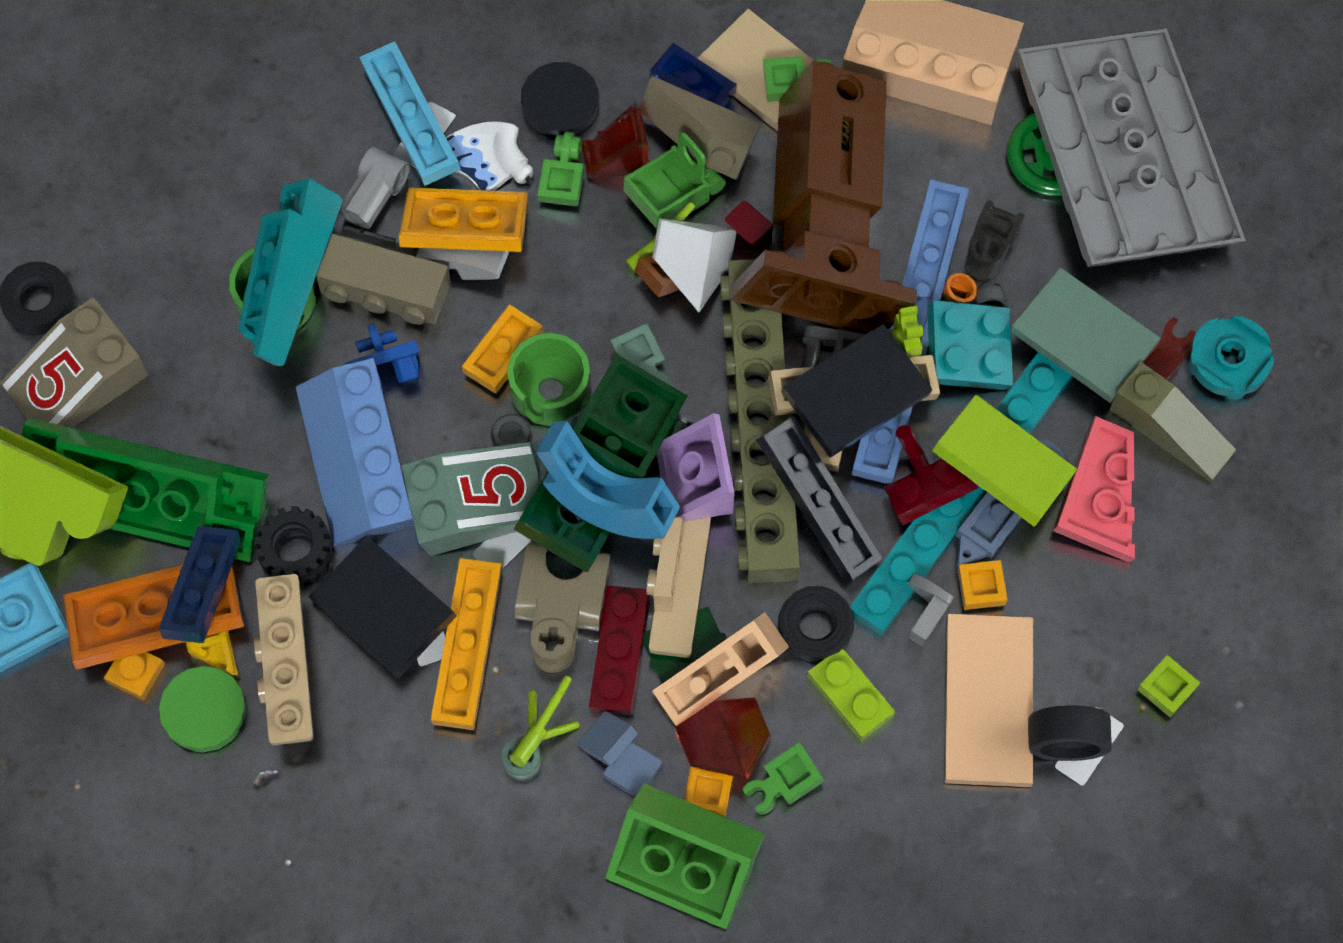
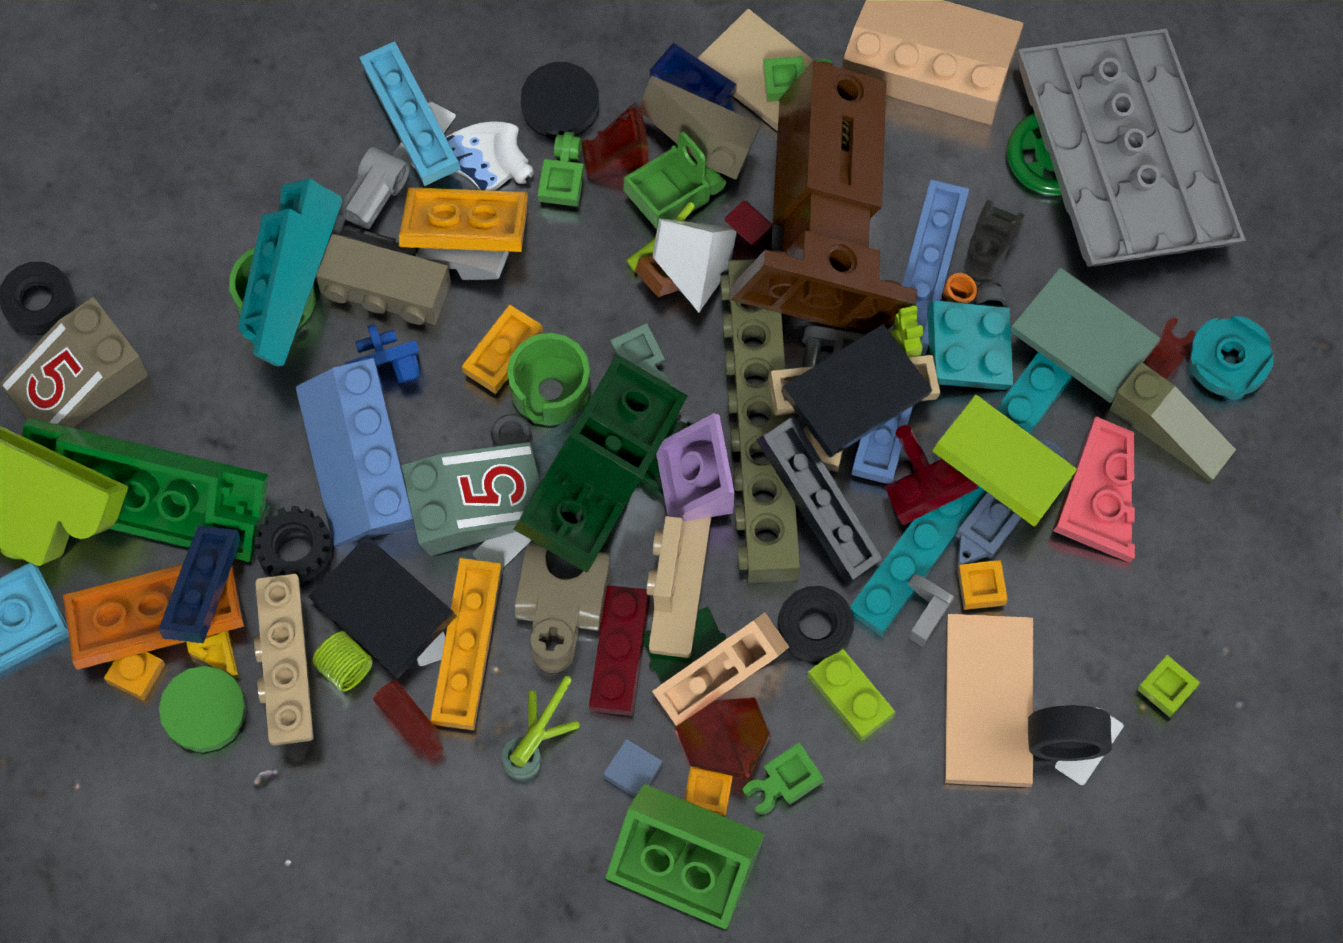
(342, 661): none -> lime piece
(408, 719): none -> clear red cylinder
(599, 496): dark azure arch -> none
(607, 738): sand blue tile -> none

